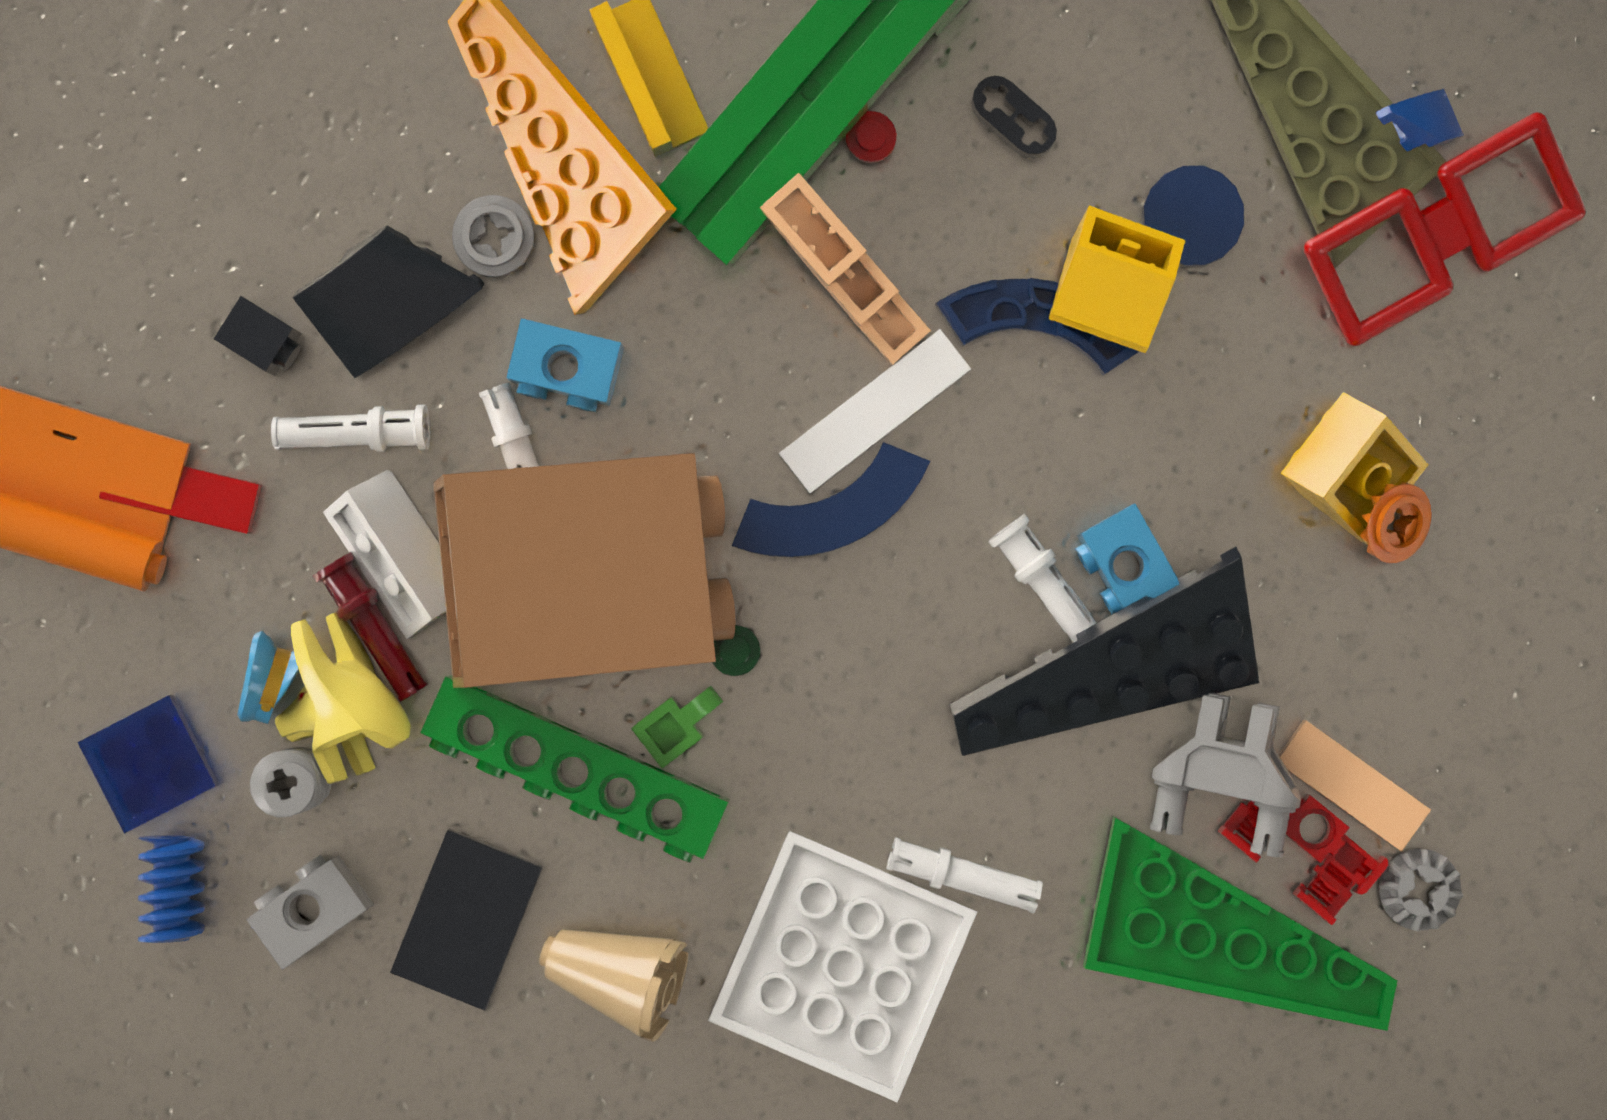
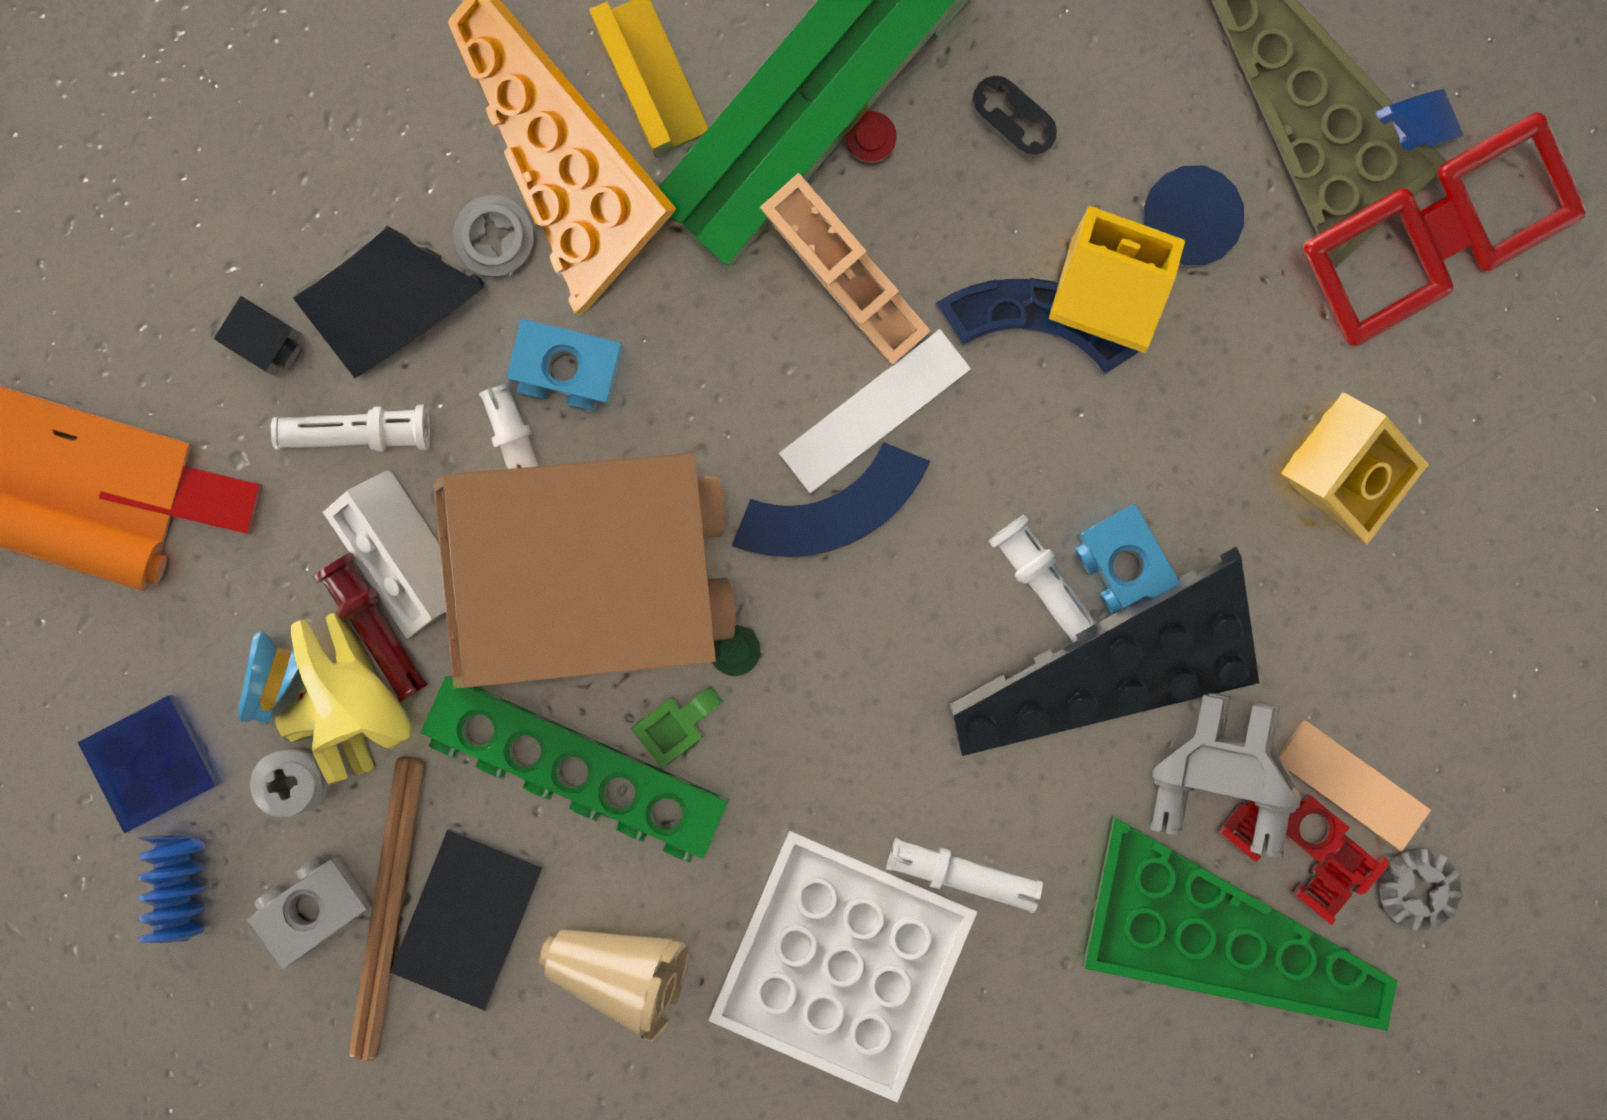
(386, 908): none -> medium nougat axle
(1408, 530): orange gear -> none

